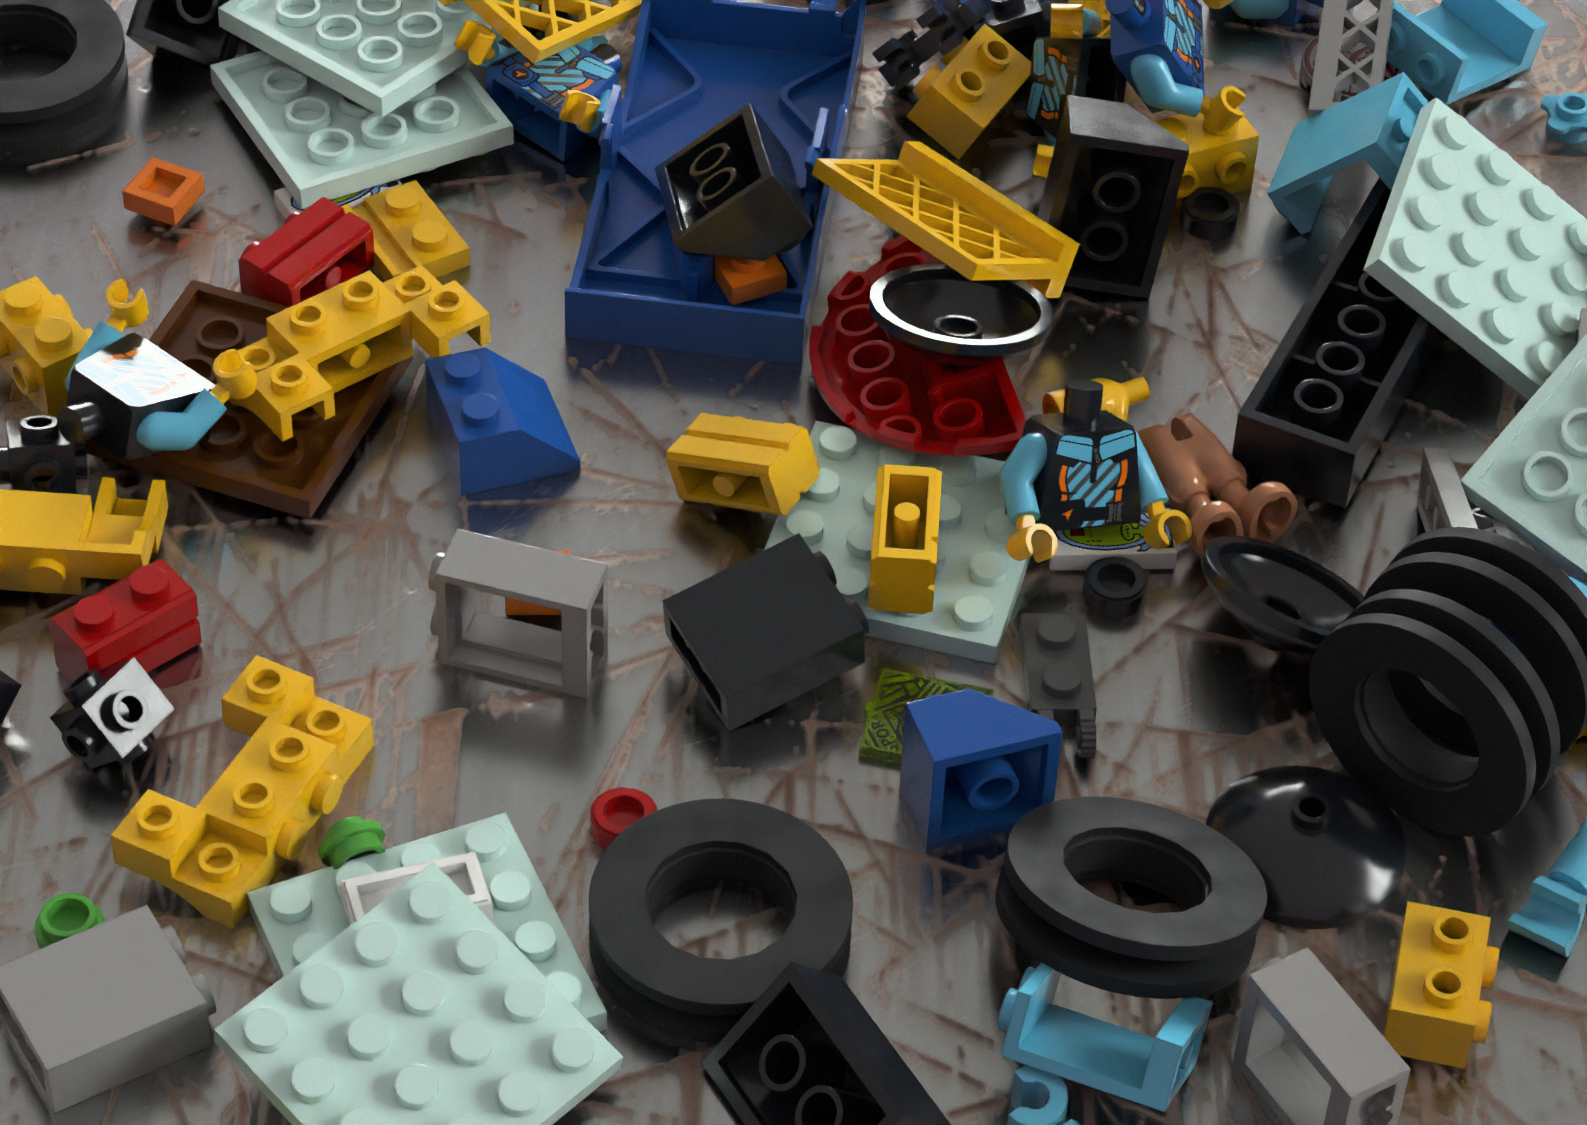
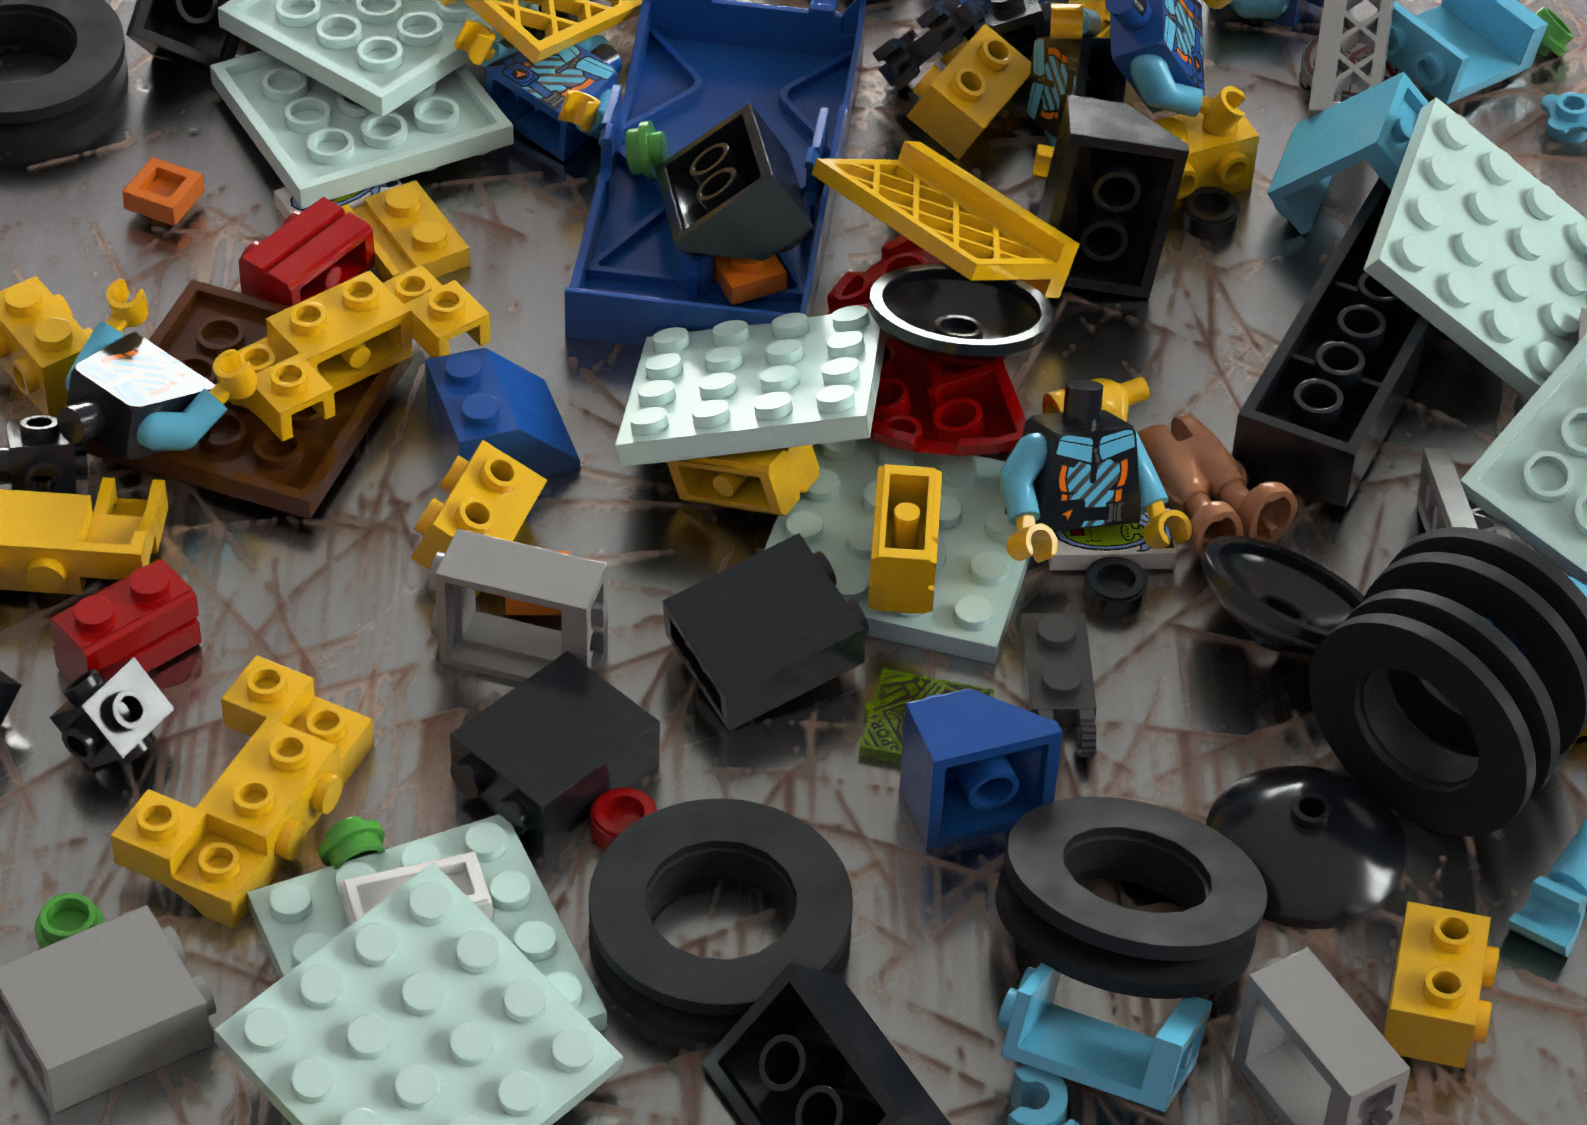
(485, 497): none -> yellow brick
(553, 749): none -> black brick
(645, 149): none -> bright green plate
(753, 387): none -> light aqua plate
(1556, 34): none -> bright green plate

